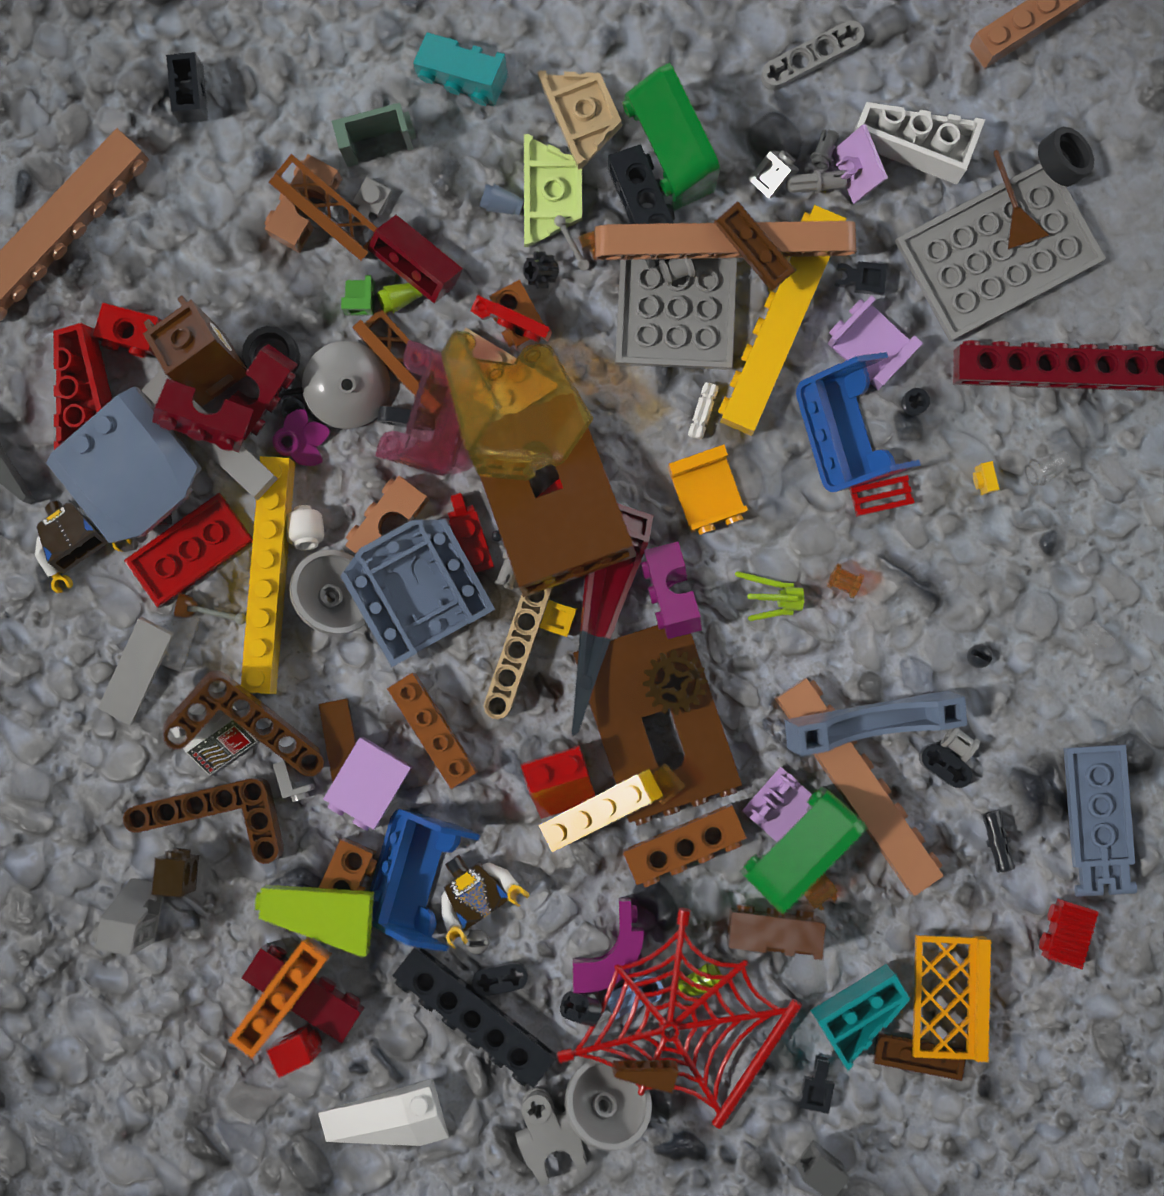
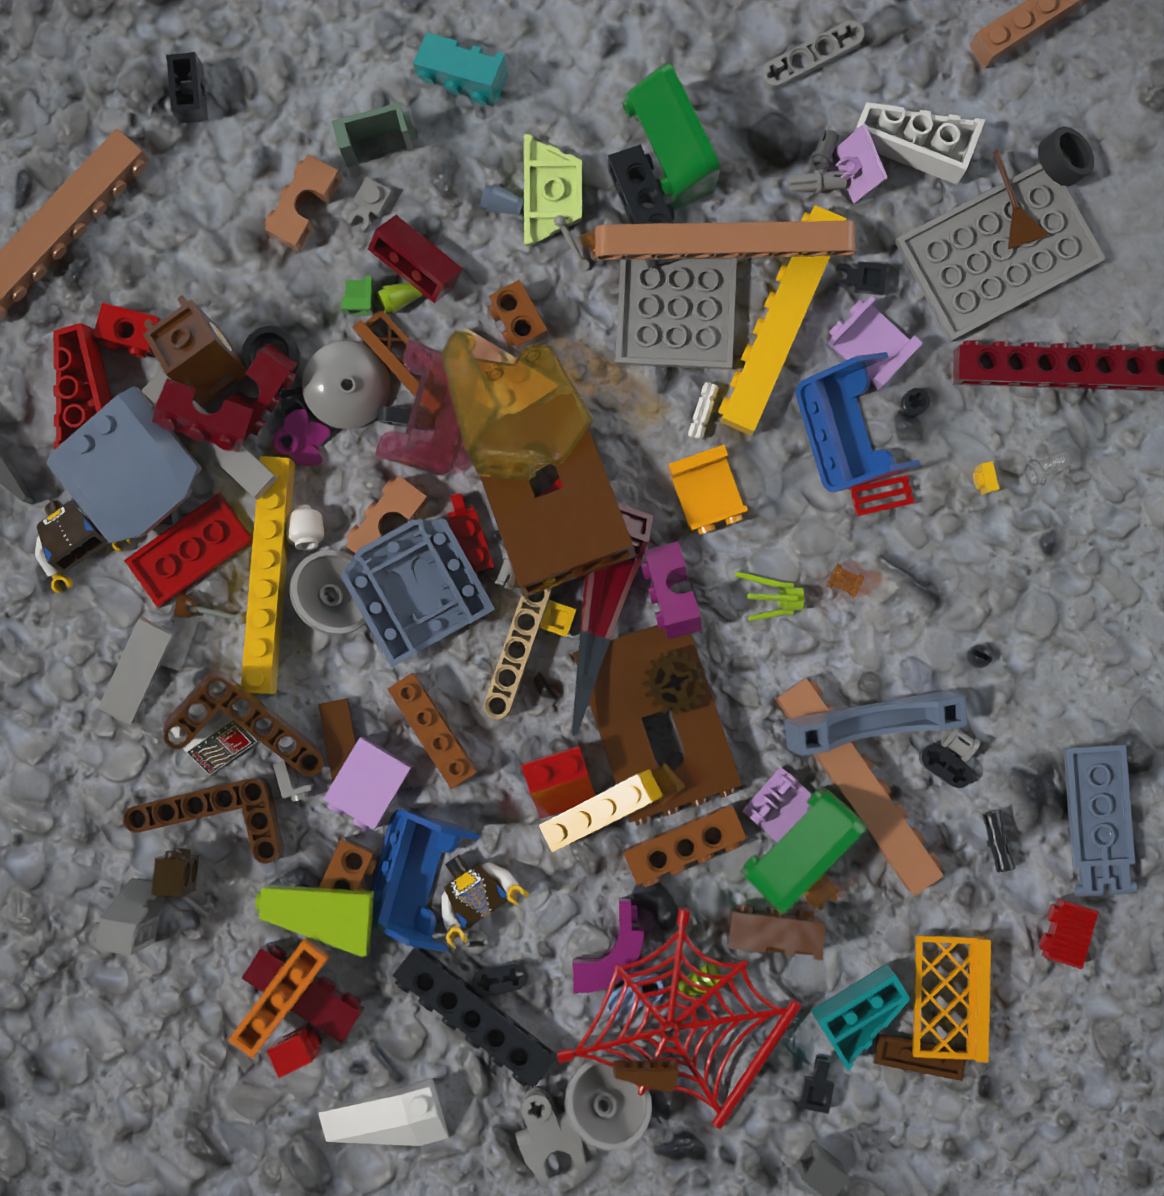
(316, 214): dark orange fence -> none
(509, 319): red hinge -> none
(541, 269): black gear -> none
(580, 1008): black beam -> none
(582, 111): tan wing -> none
(676, 269): light grey bush -> none
(754, 246): reddish brown tile -> none
(773, 172): bracket -> none

